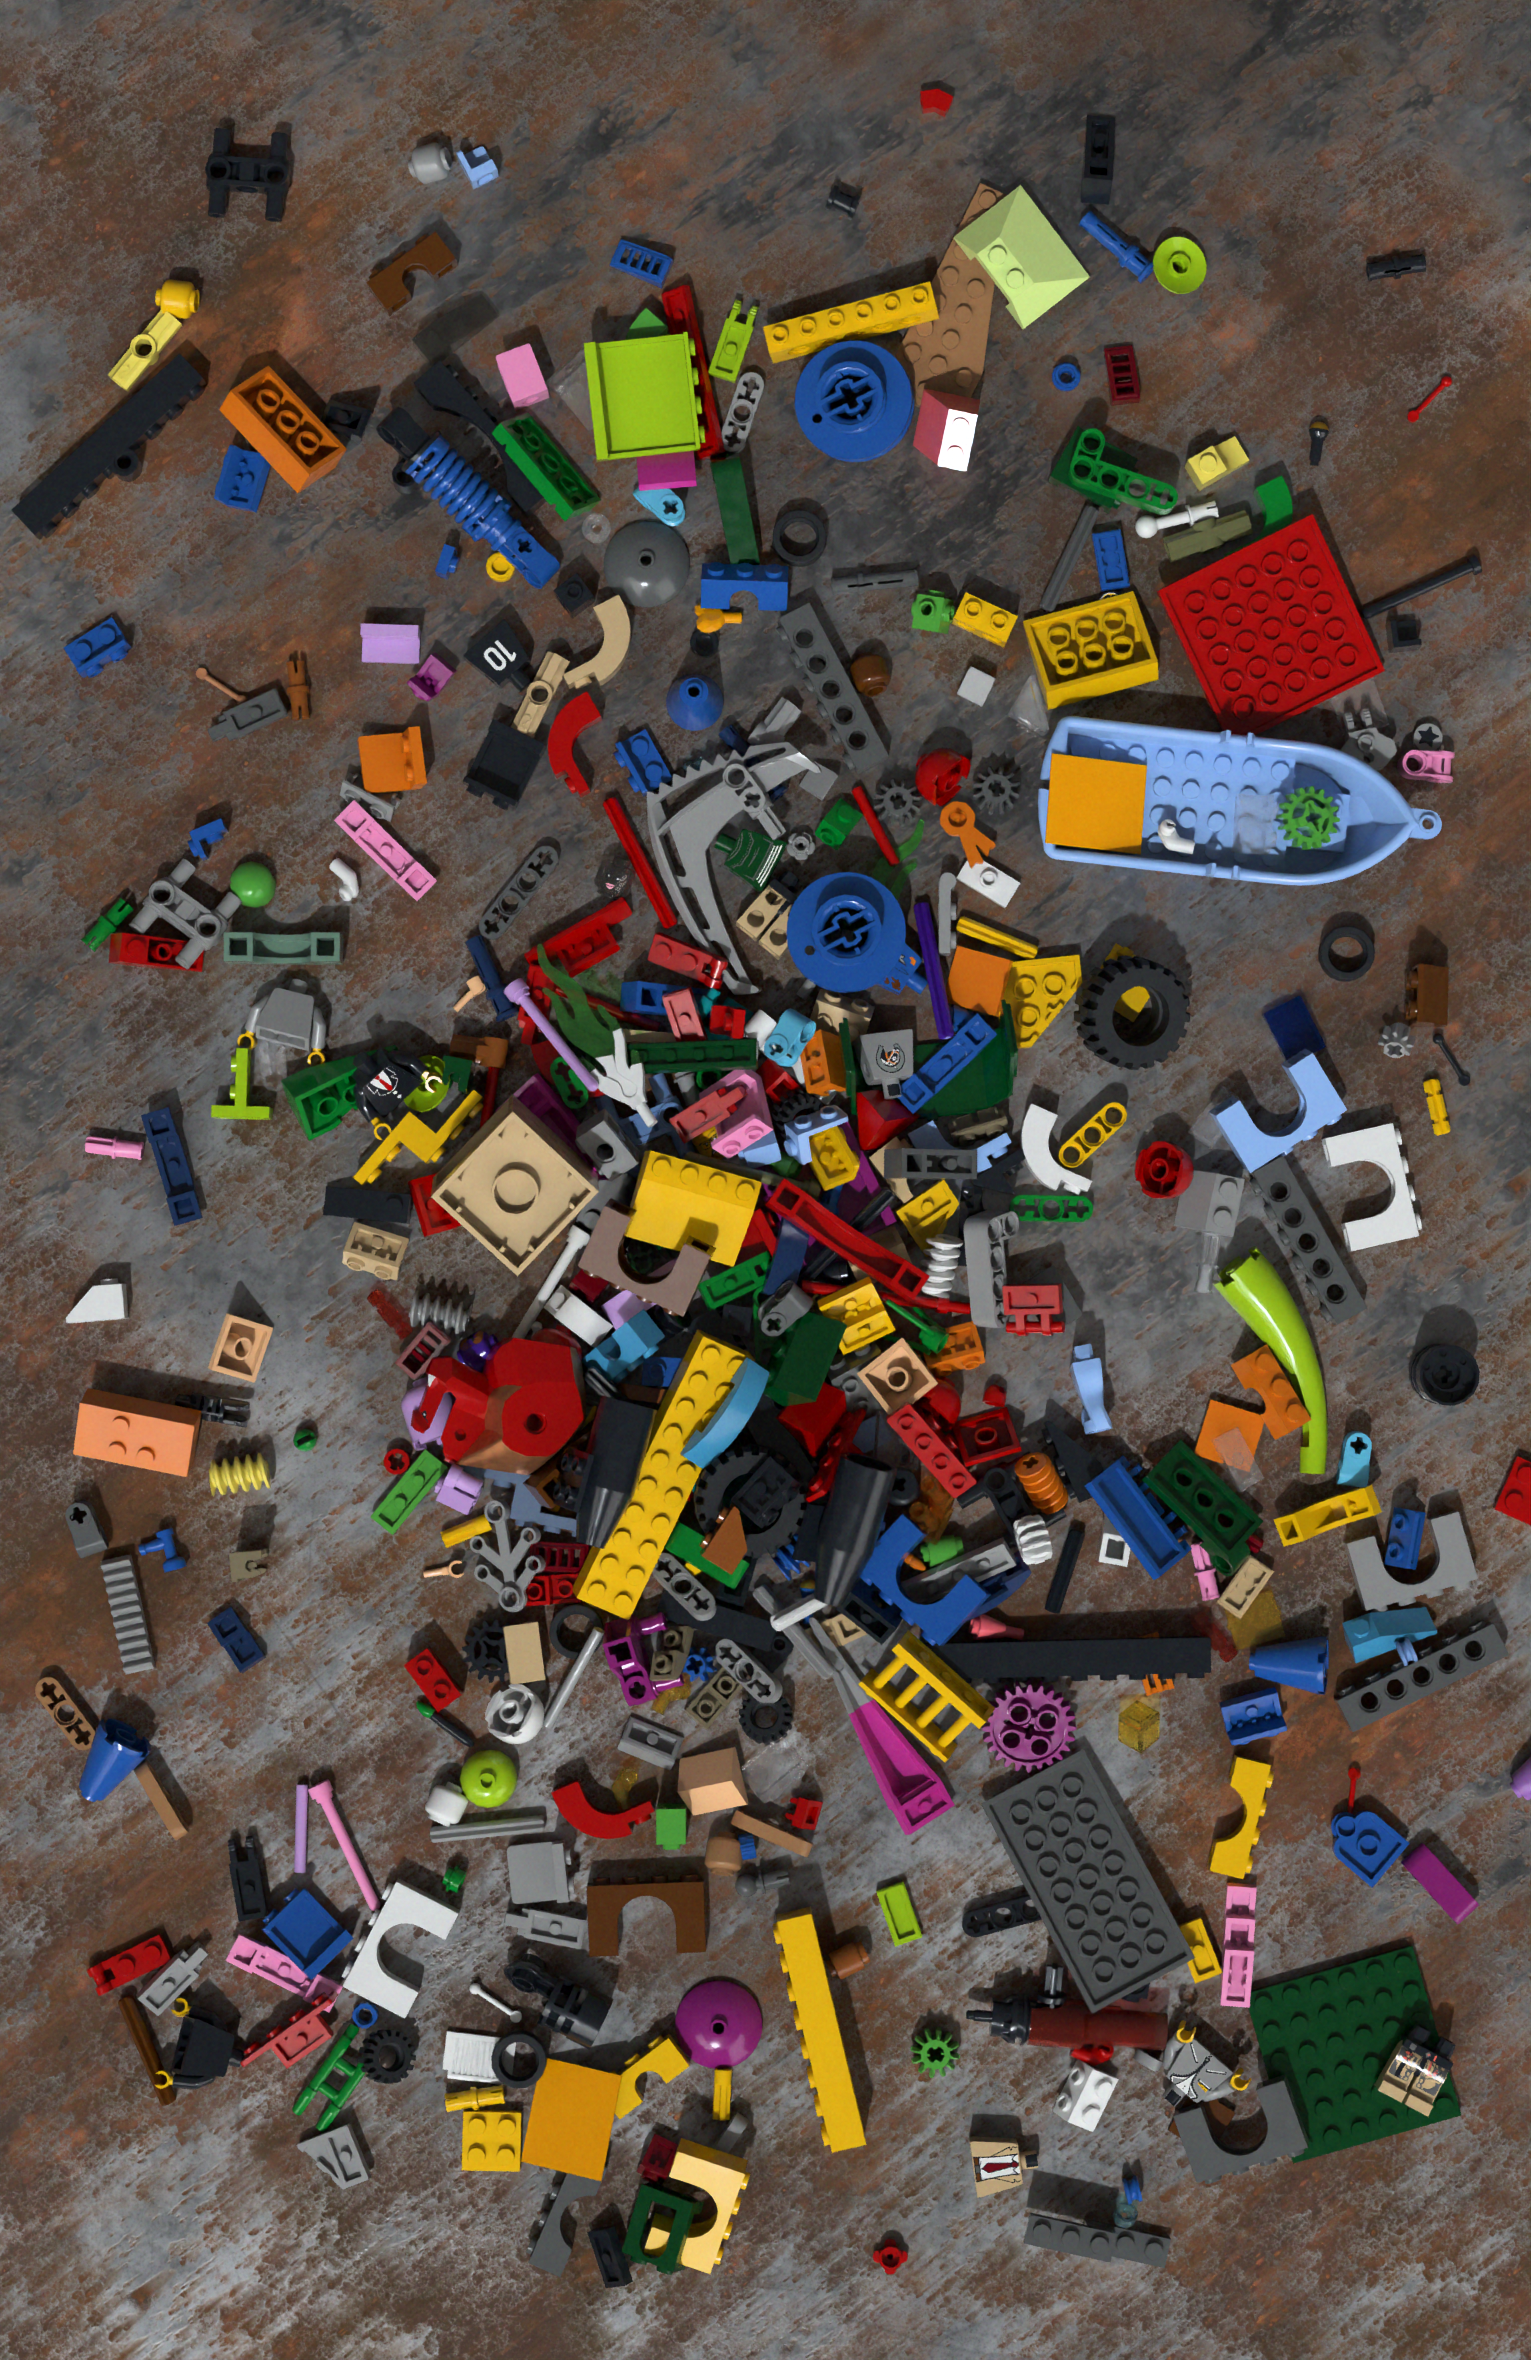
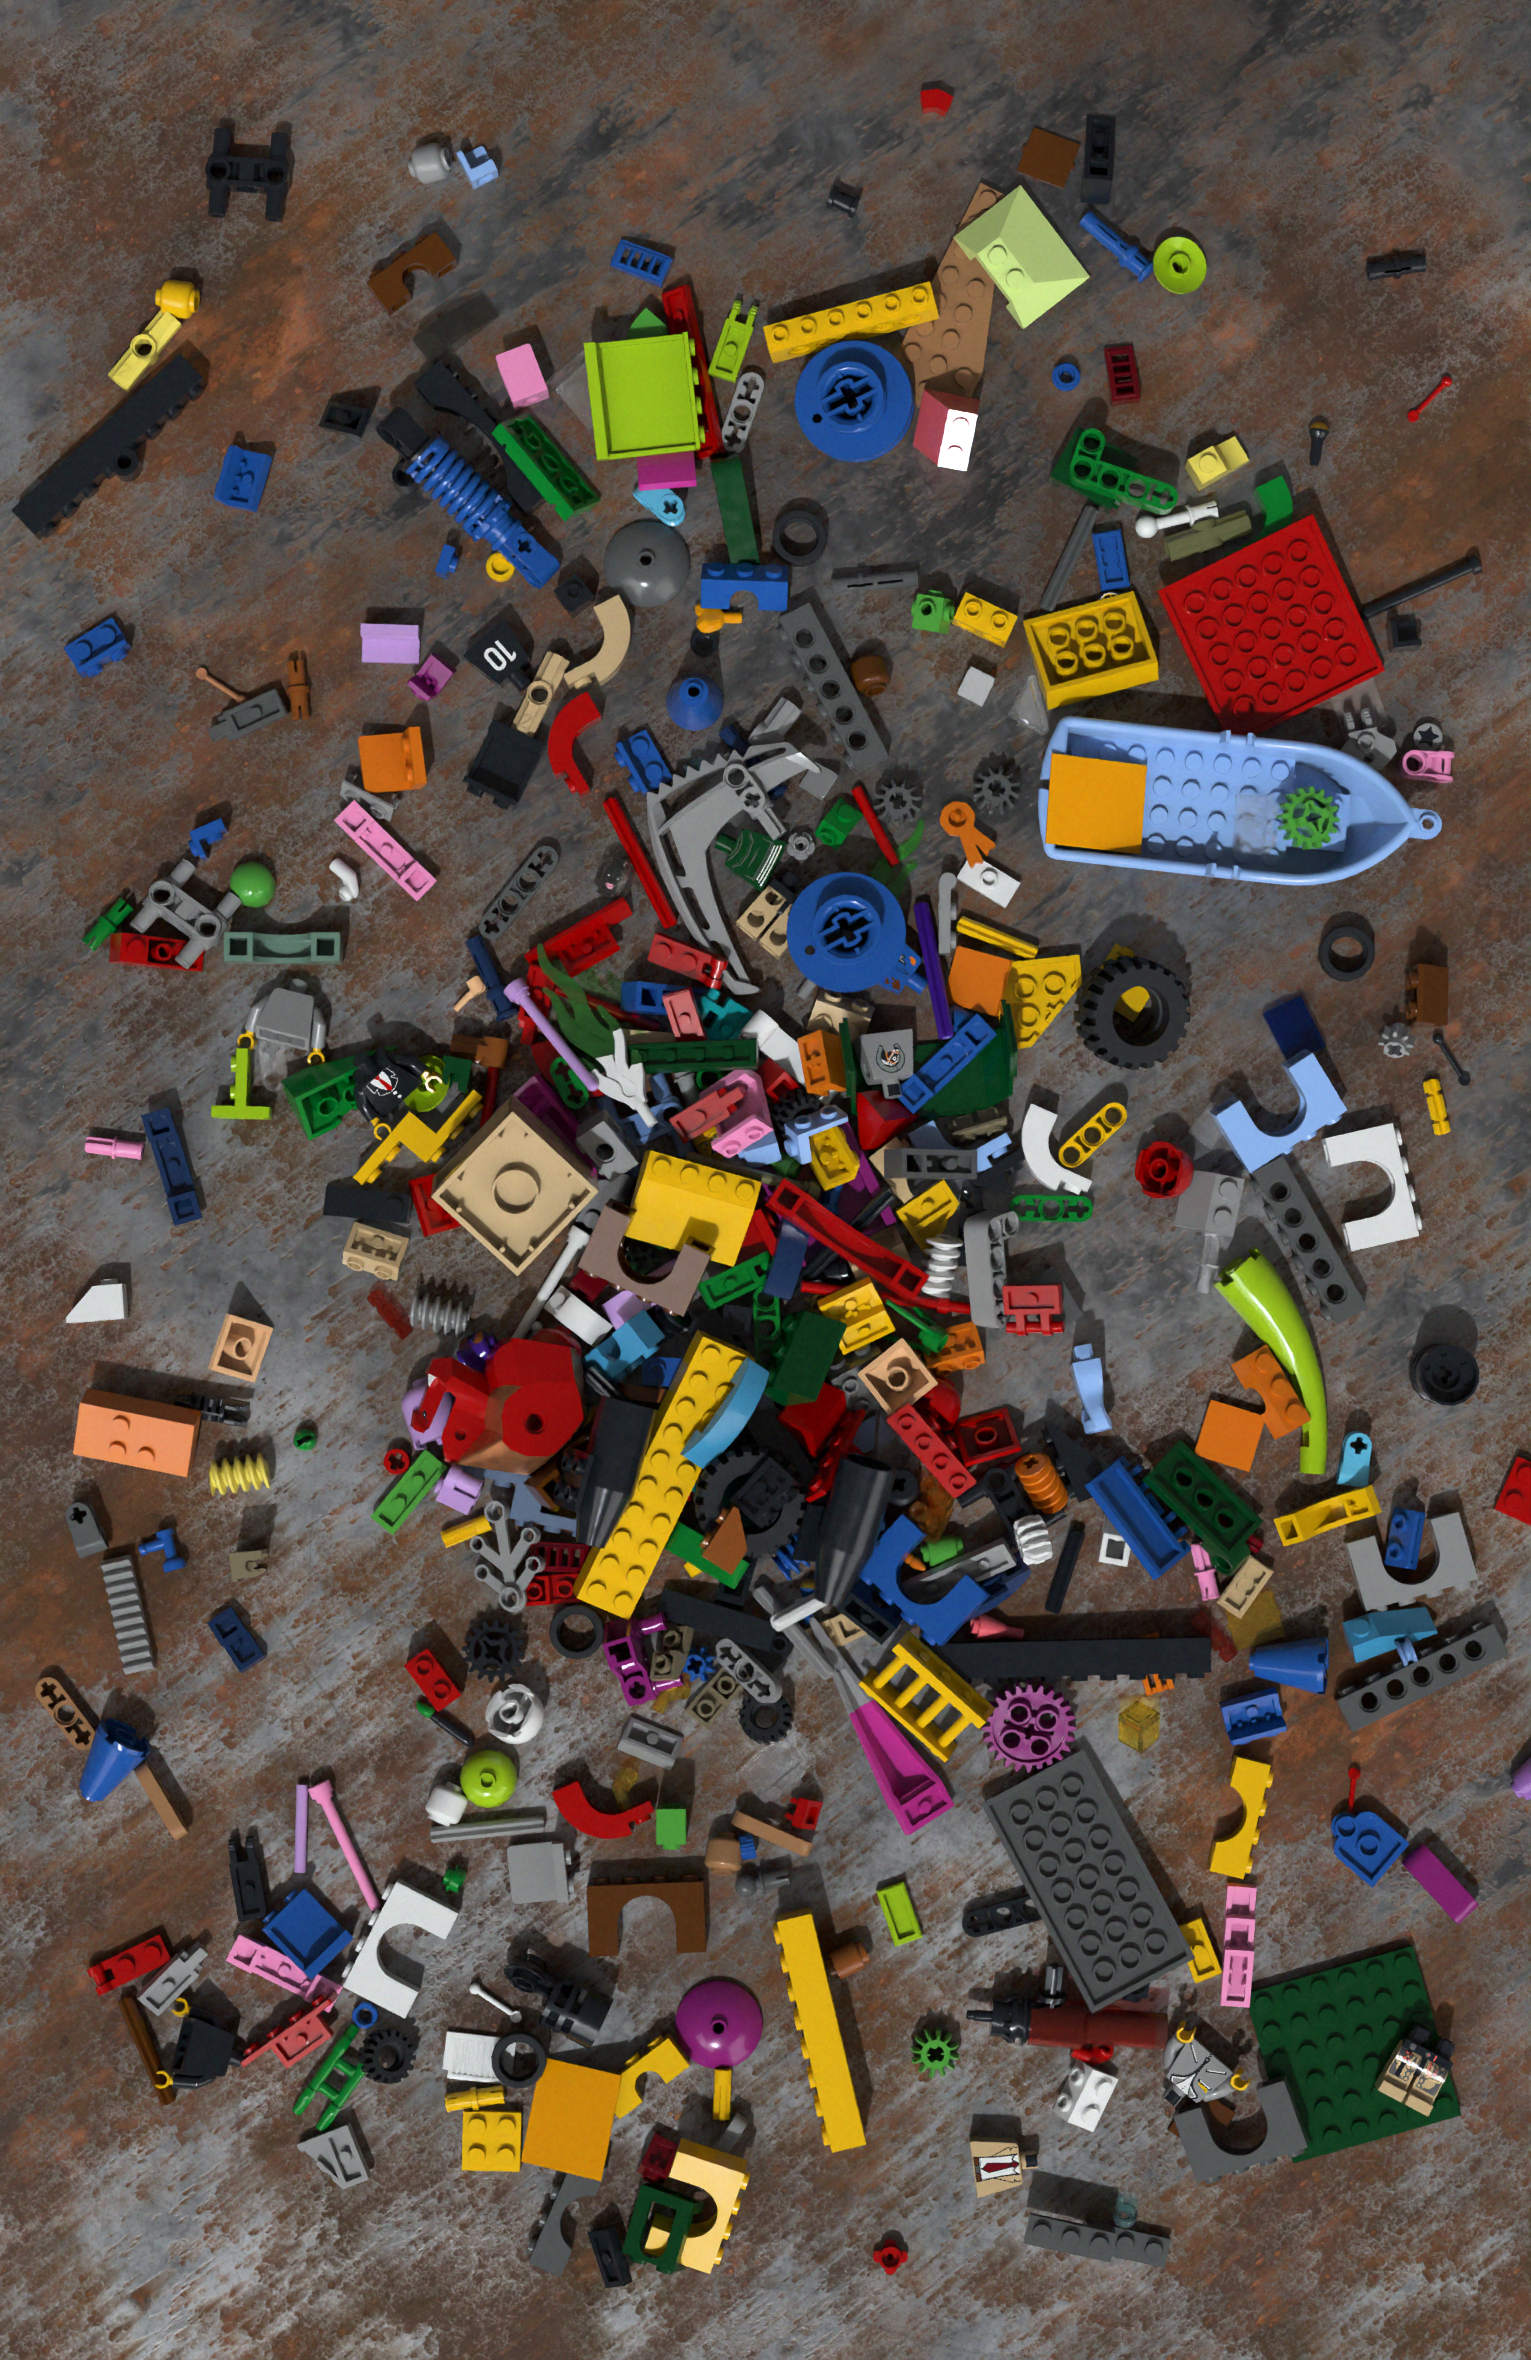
(282, 429): orange brick -> none
(409, 1365): dark red slope -> none
(443, 1571): light nougat hand -> none
(524, 1652): tan panel -> none
(548, 1927): light grey hinge -> none
(573, 1677): light grey bar -> none
(592, 520): clear plate -> none
(685, 1599): light grey beam -> none
(711, 1781): light nougat slope -> none
(727, 1021): red bracket -> none
(783, 1307): dark grey piece -> none
(791, 1036): medium azure piece -> none
(940, 773): red cylinder -> none
(994, 1396): red hinge -> none
(1048, 158): none -> reddish brown piece
(1132, 2189): blue bush -> none
(1147, 2060): light grey tile -> none
(1172, 840): white arm -> none
(1237, 1459): clear panel -> none

